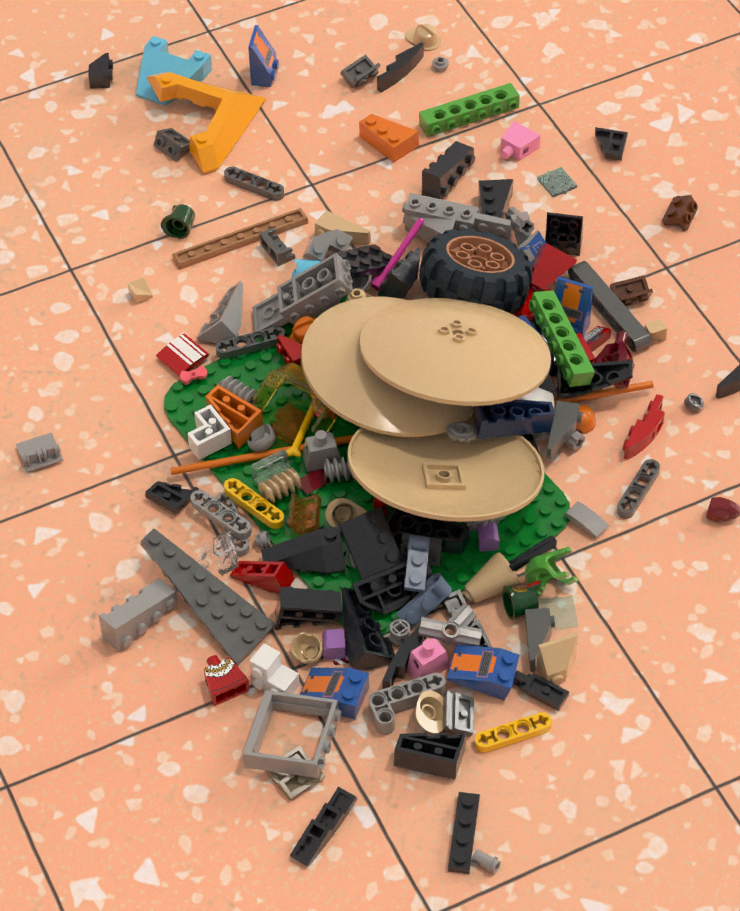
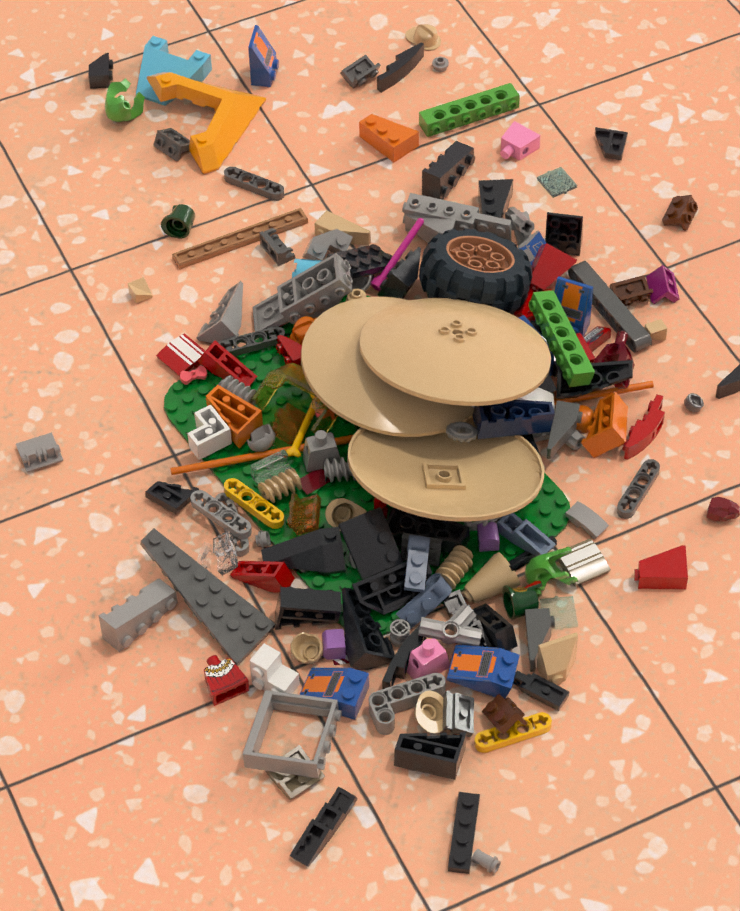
(118, 108): none -> bright green piece
(223, 363): none -> red slope
(456, 565): none -> tan piece
(497, 629): none -> black slope
(503, 713): none -> reddish brown bracket
(524, 535): none -> sand blue slope
(584, 562): none -> slope
(608, 426): none -> orange wedge
(663, 285): none -> magenta panel
(663, 570): none -> red slope

